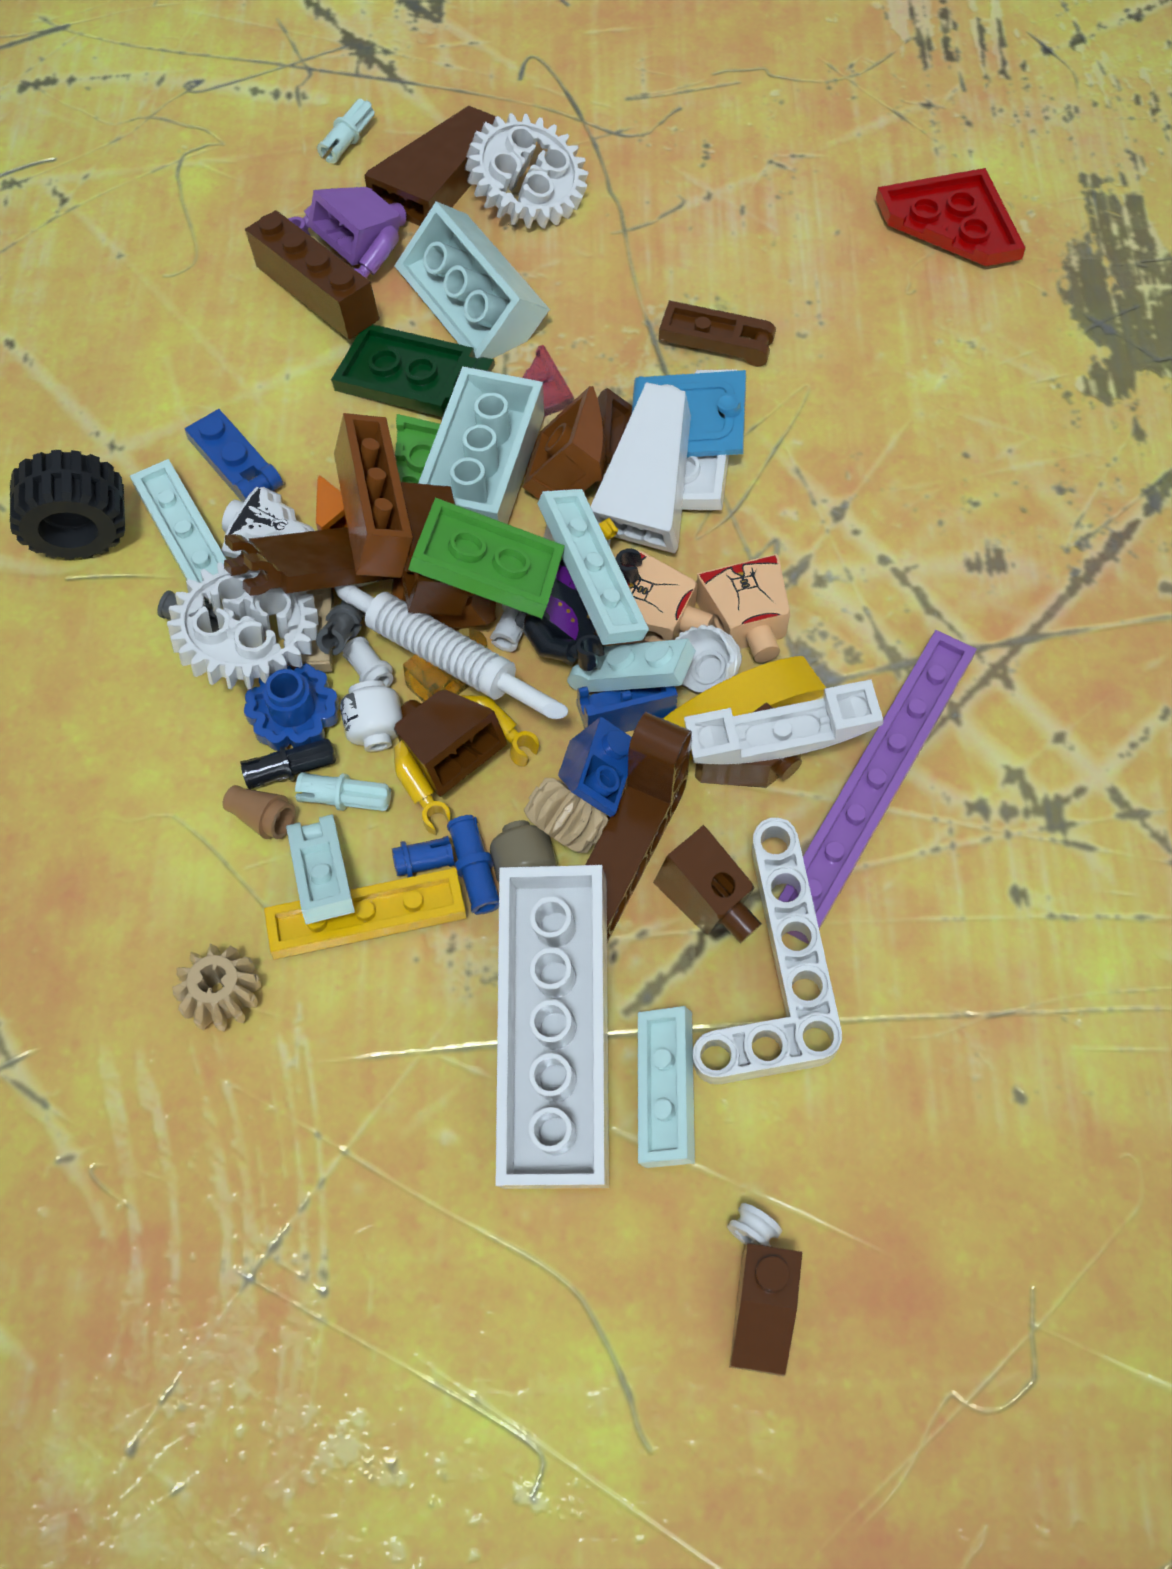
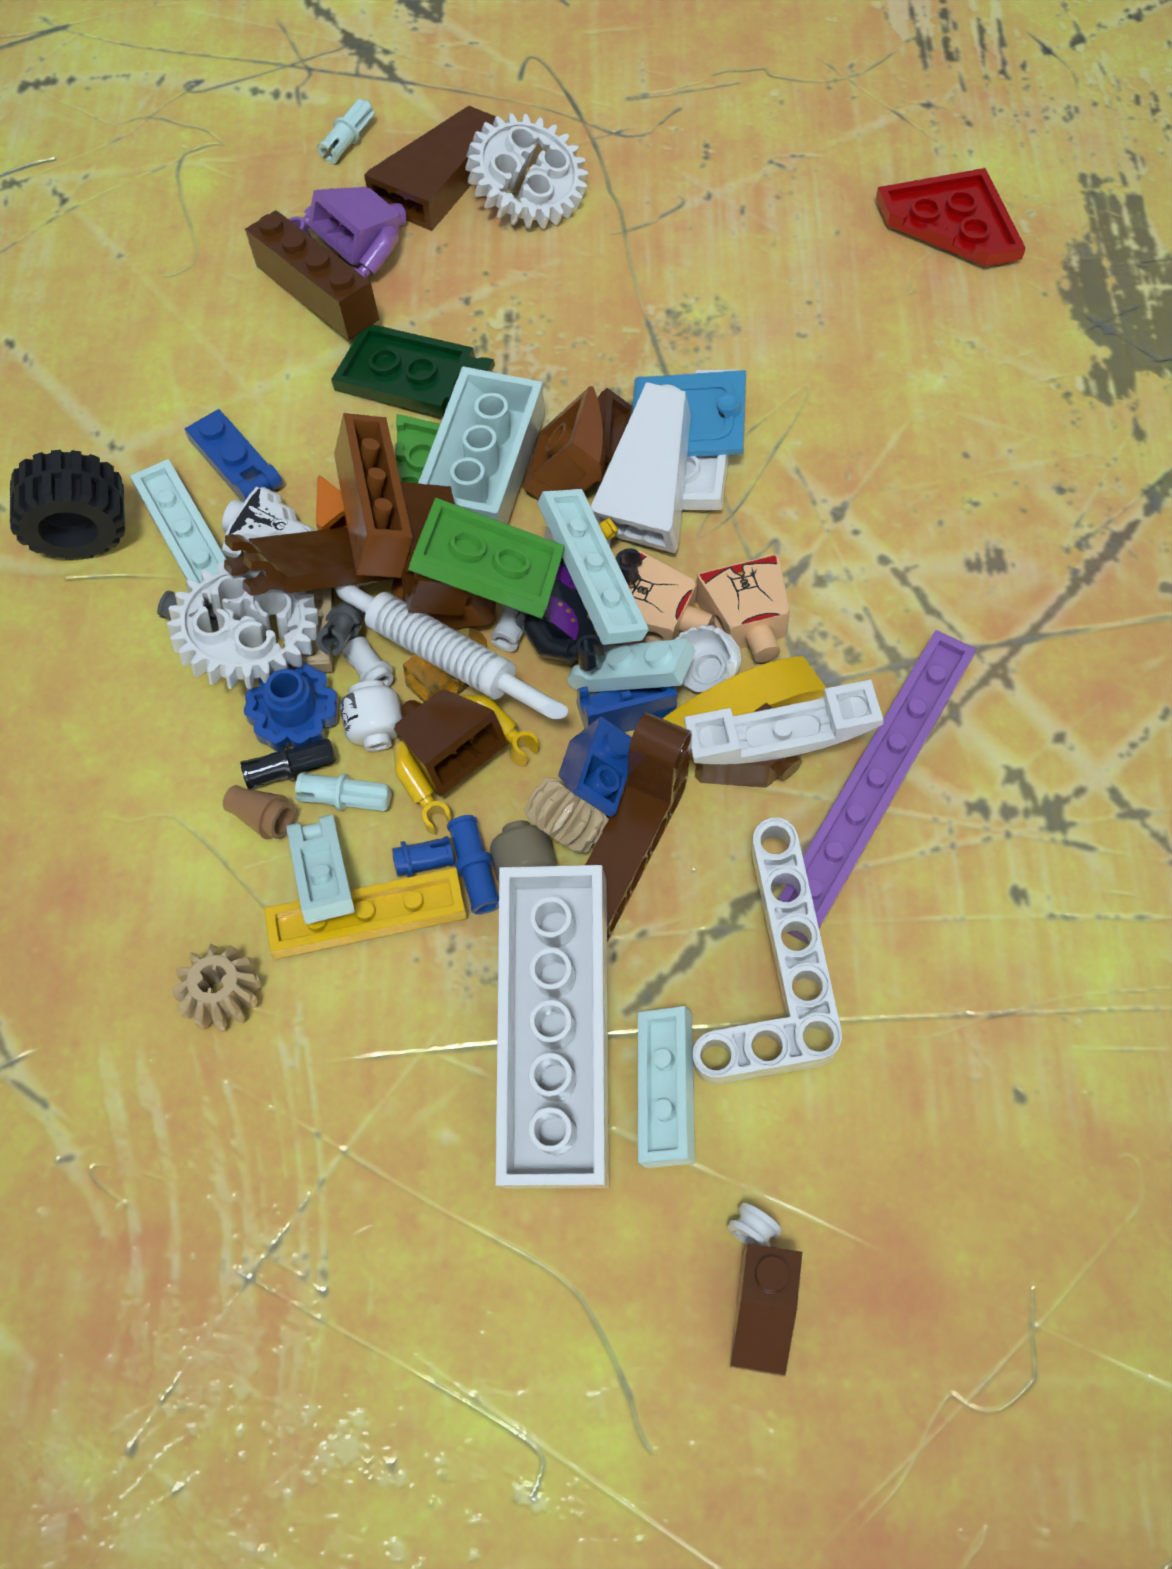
(470, 284): light aqua slope -> none
(555, 390): clear pink tile -> none
(708, 886): reddish brown torso -> none
(717, 332): reddish brown plate -> none

